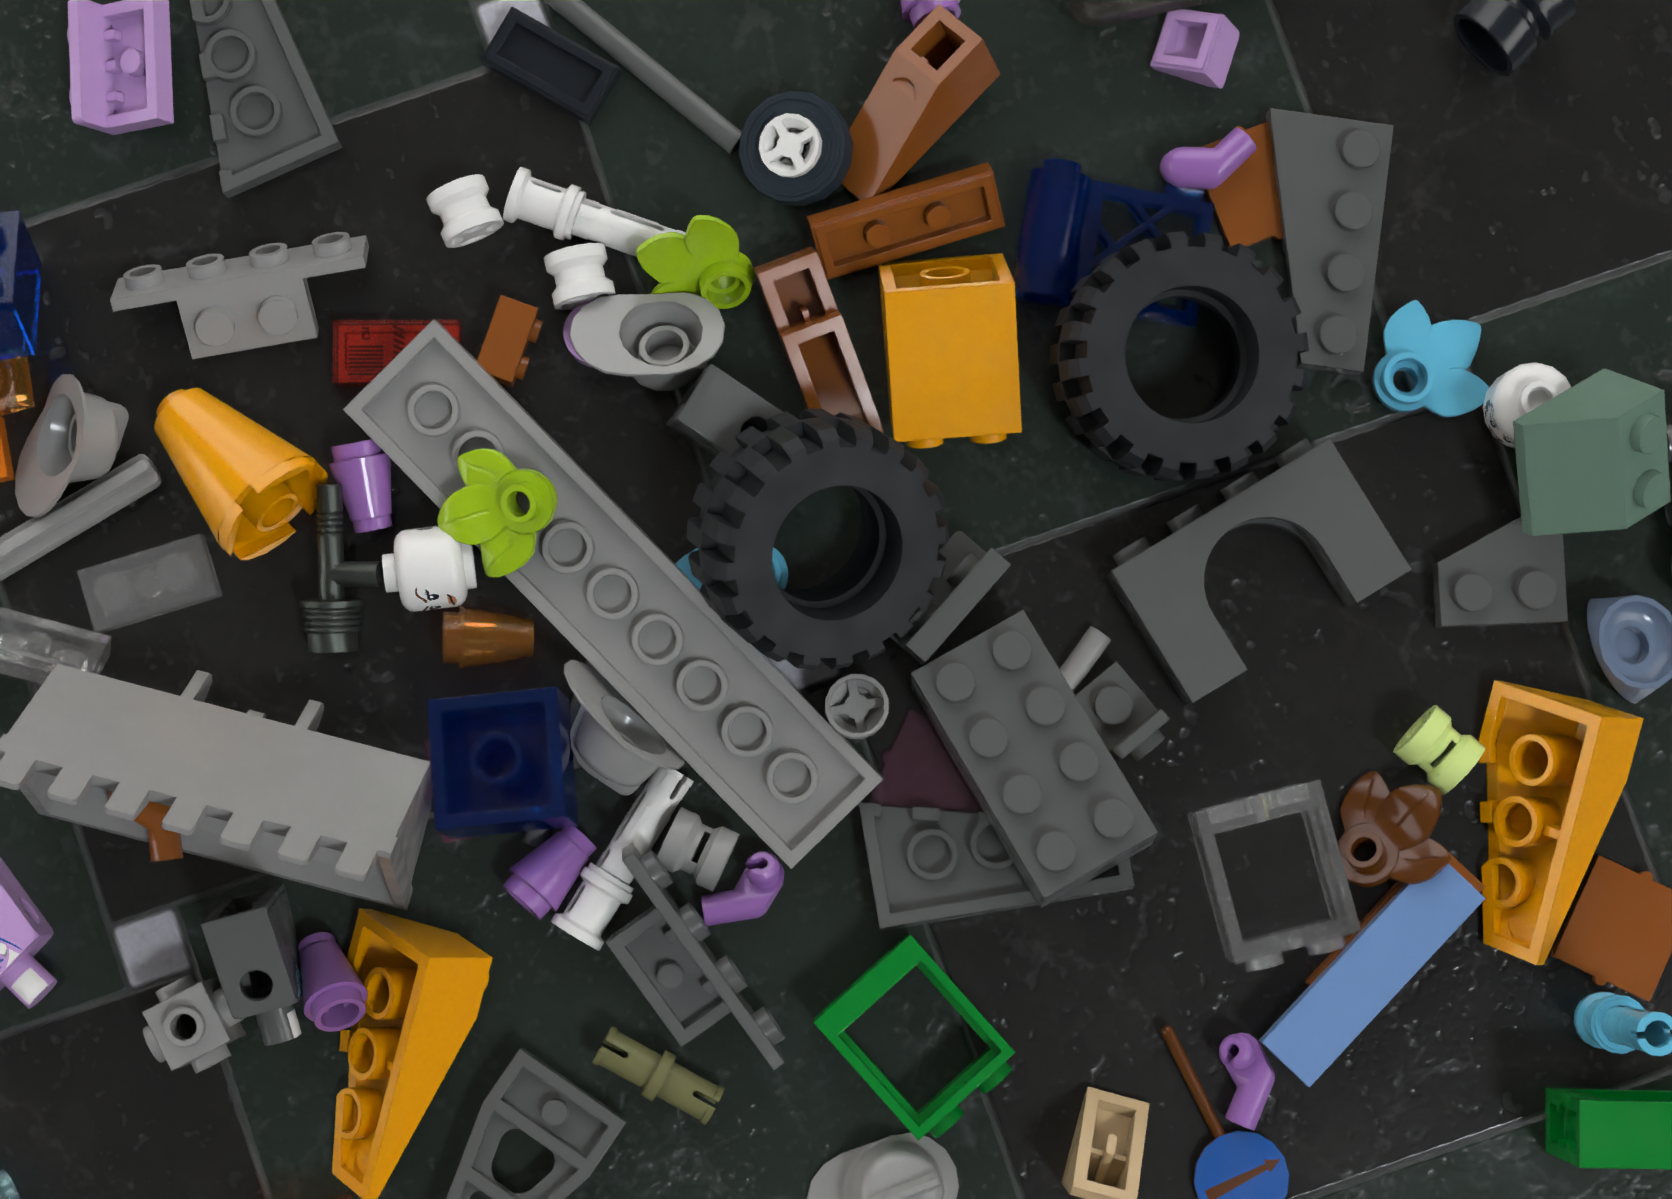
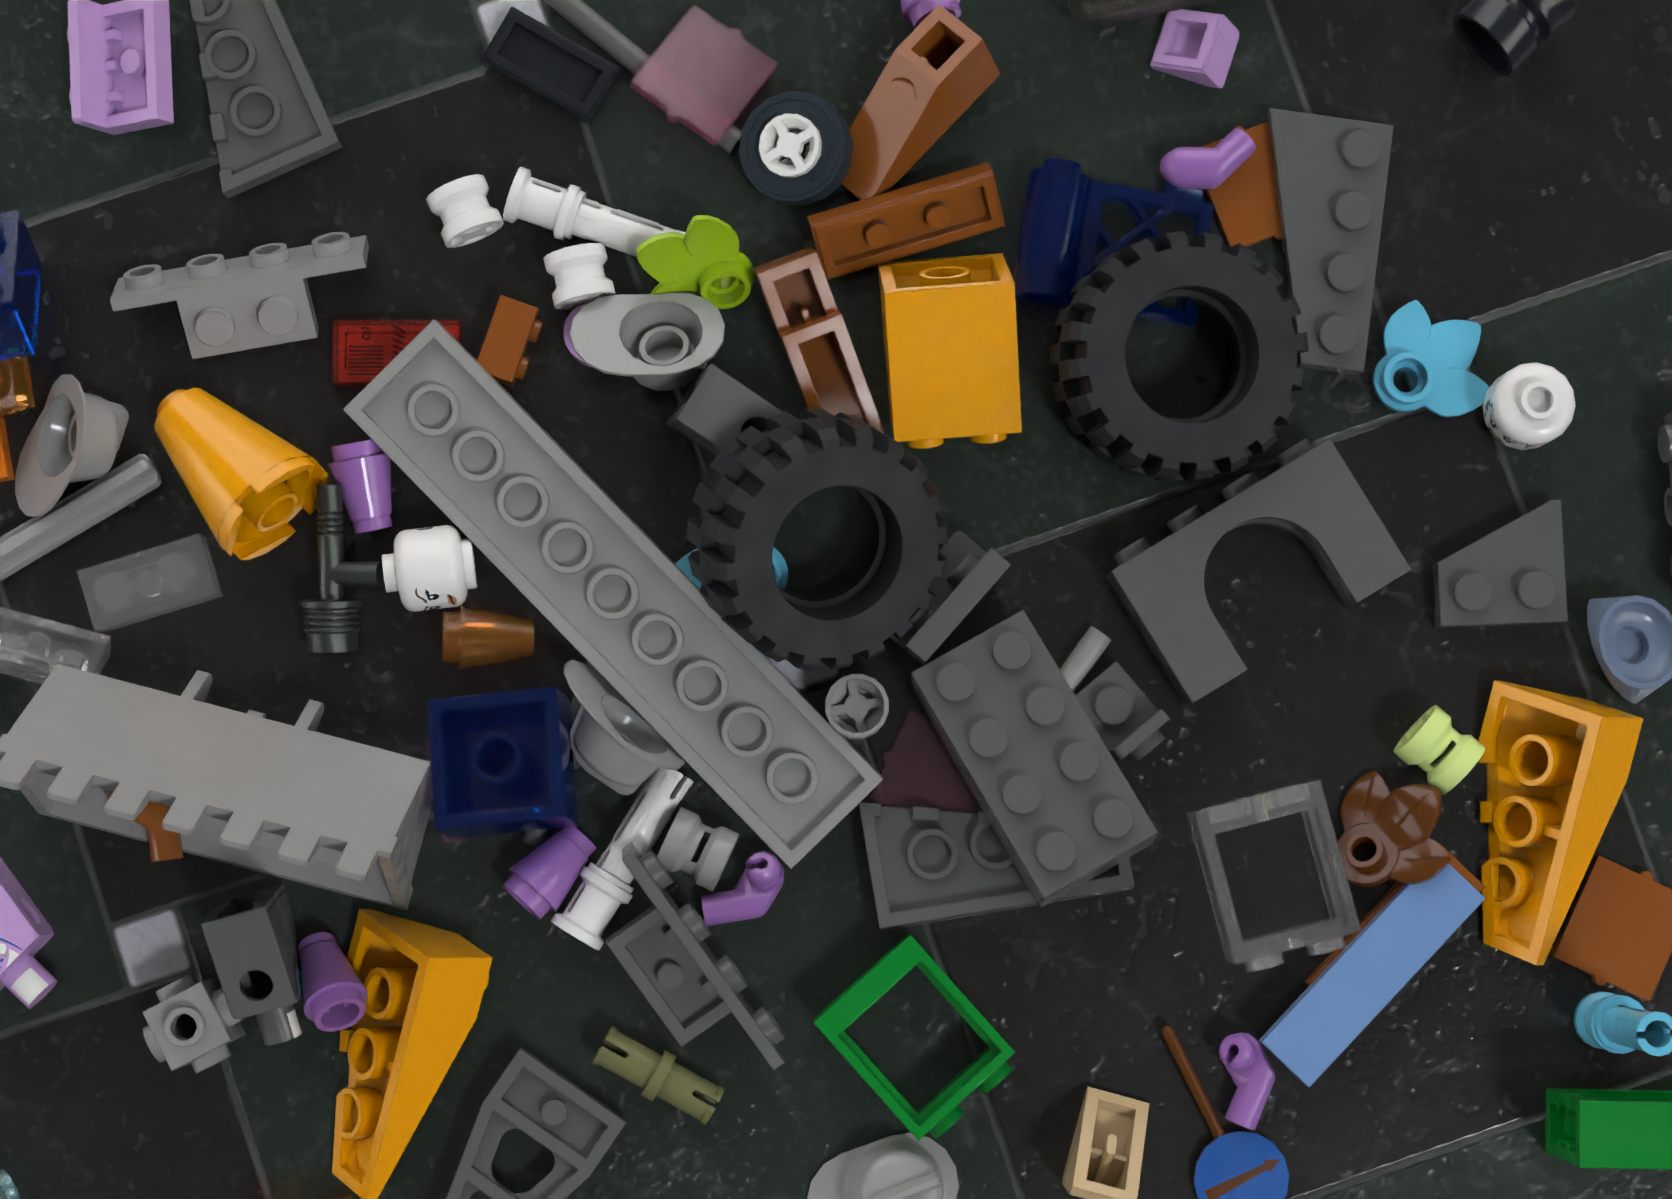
(489, 513): lime plate -> none
(703, 75): none -> clear pink piece
(1593, 457): sand green slope -> none

